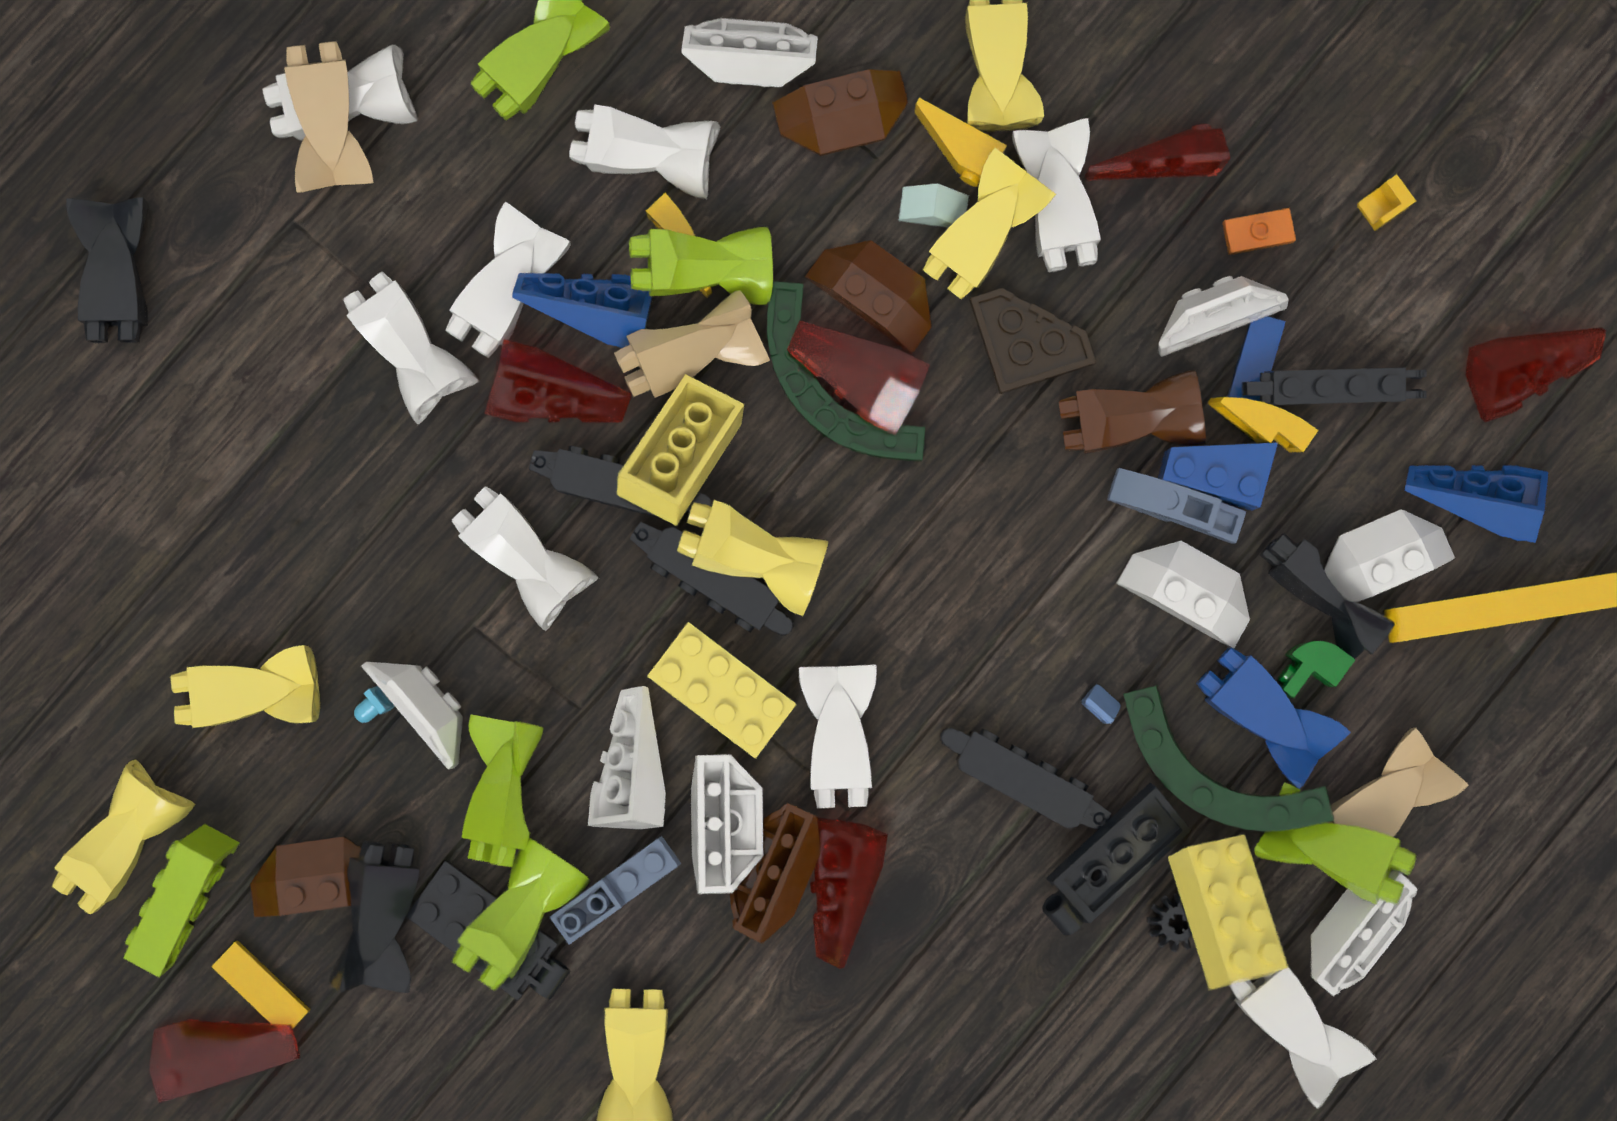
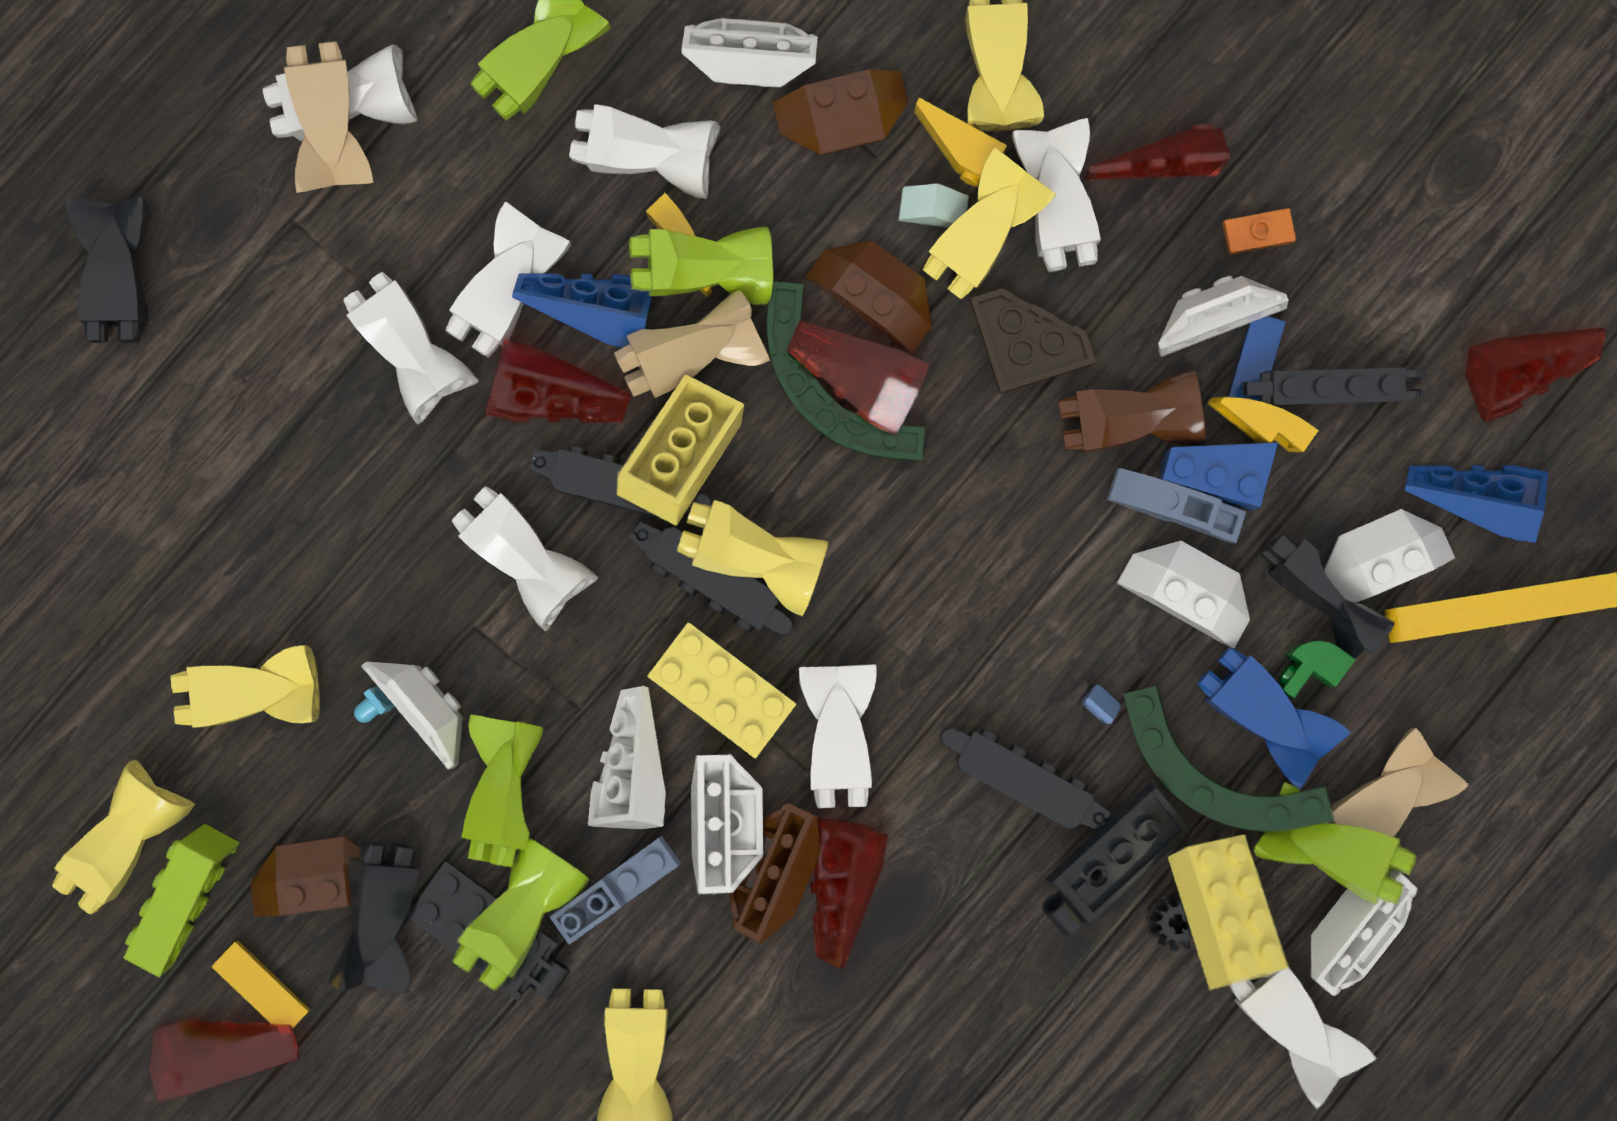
(1386, 202): yellow panel -> none

